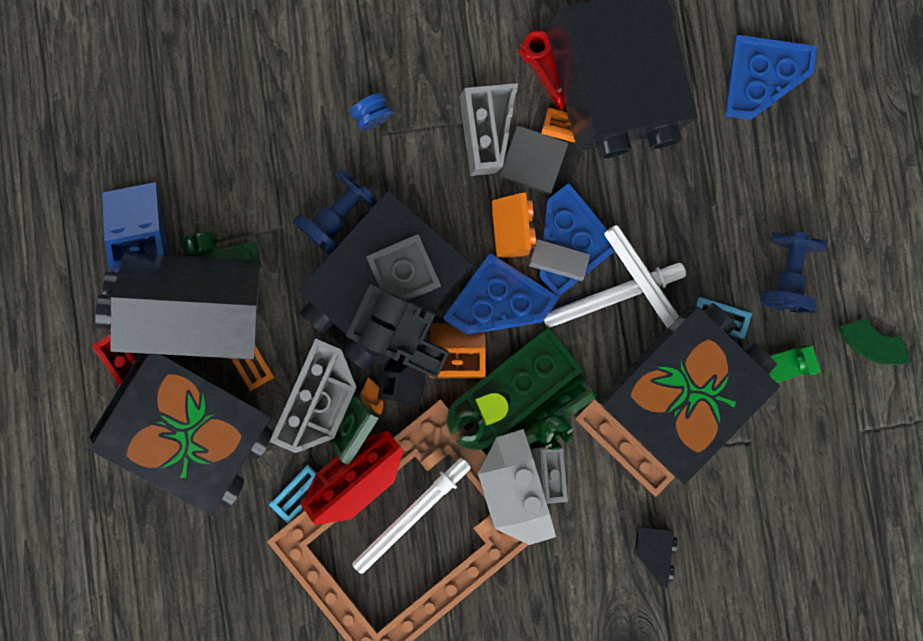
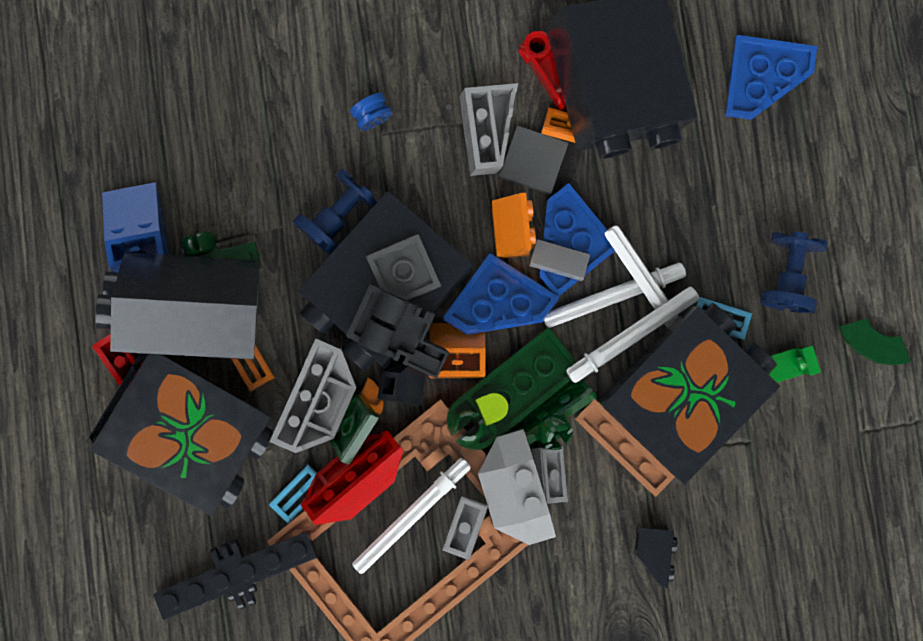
(235, 574): none -> black hinge
(465, 528): none -> light grey slope
(633, 334): none -> white axle

